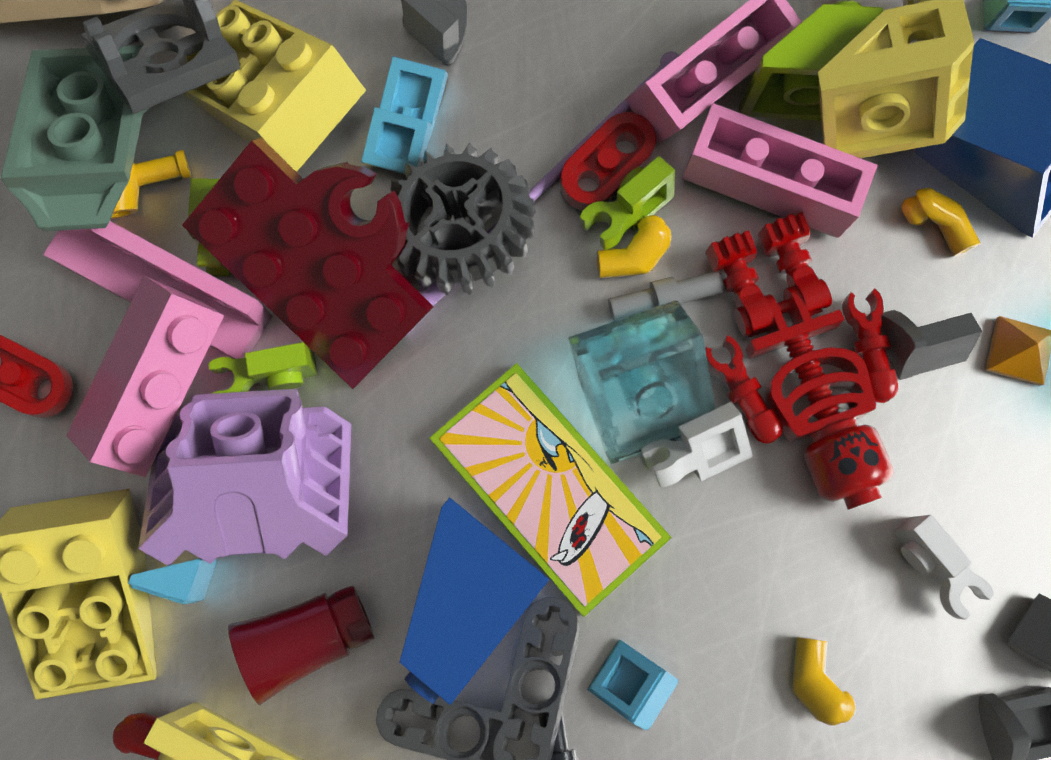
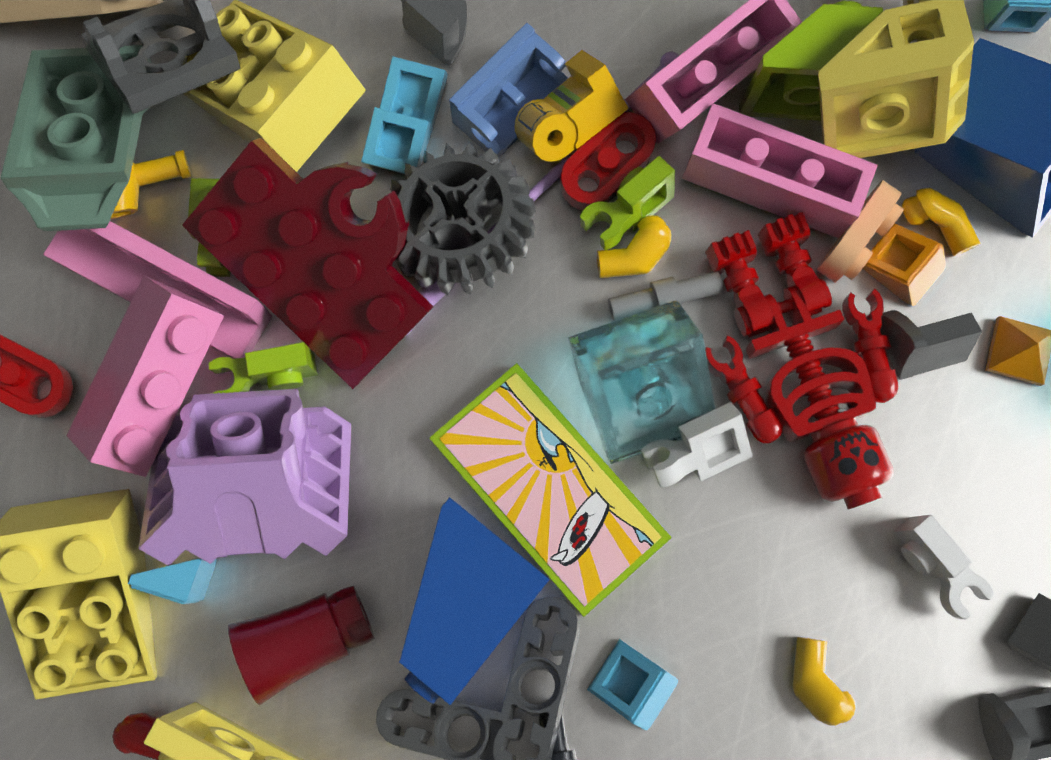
(516, 74): none -> medium blue hinge
(571, 111): none -> yellow leg
(849, 252): none -> light nougat plate
(906, 263): none -> light orange slope

